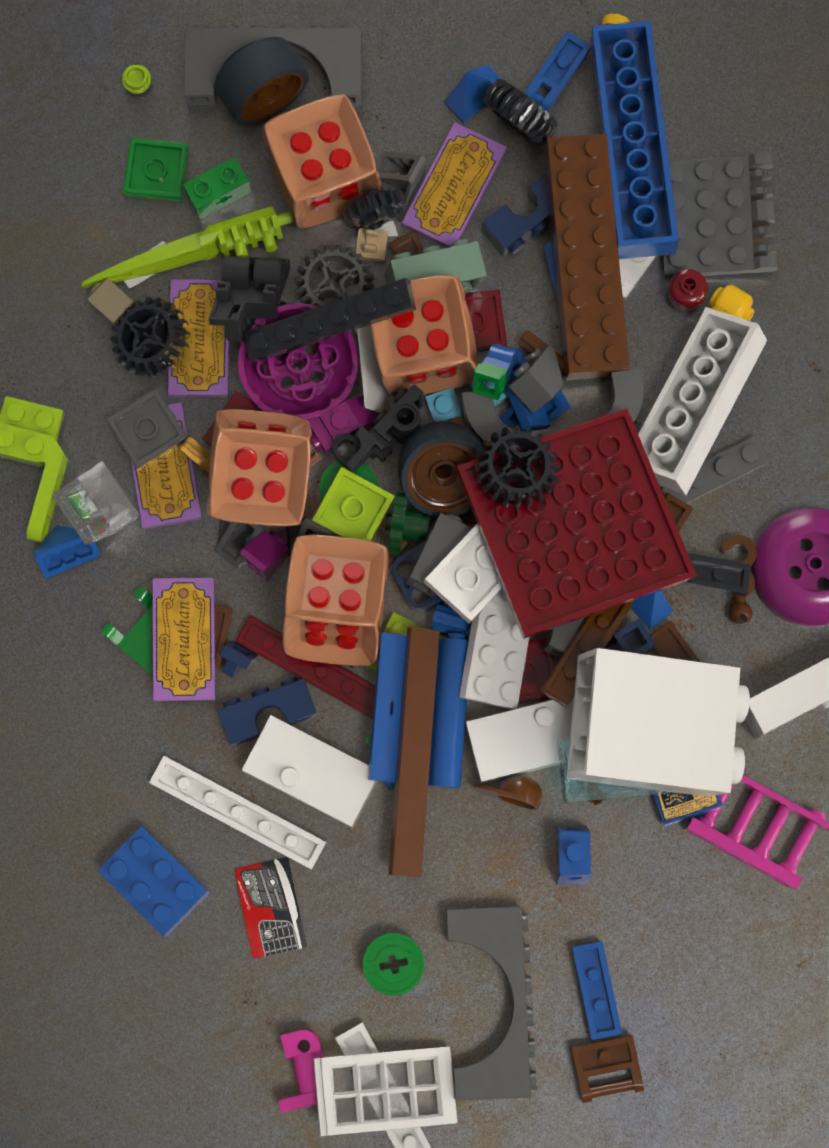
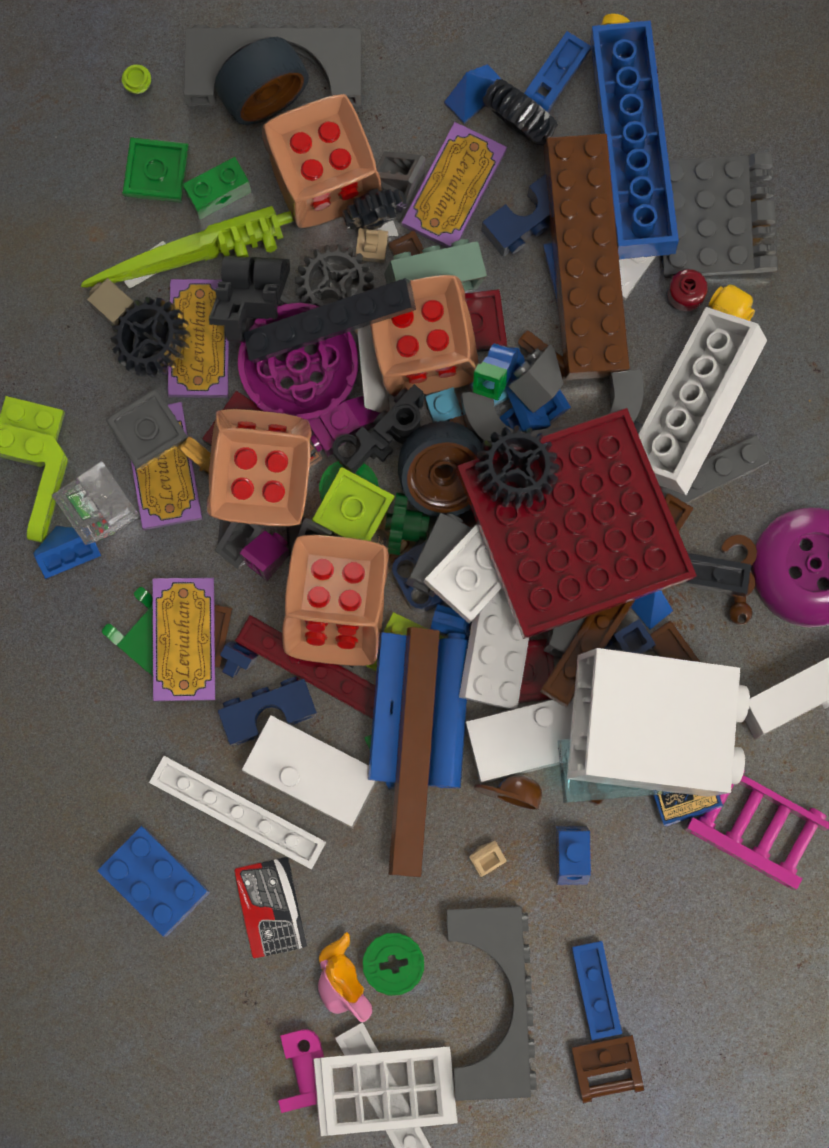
(339, 982): none -> hair
(487, 858): none -> tan slope

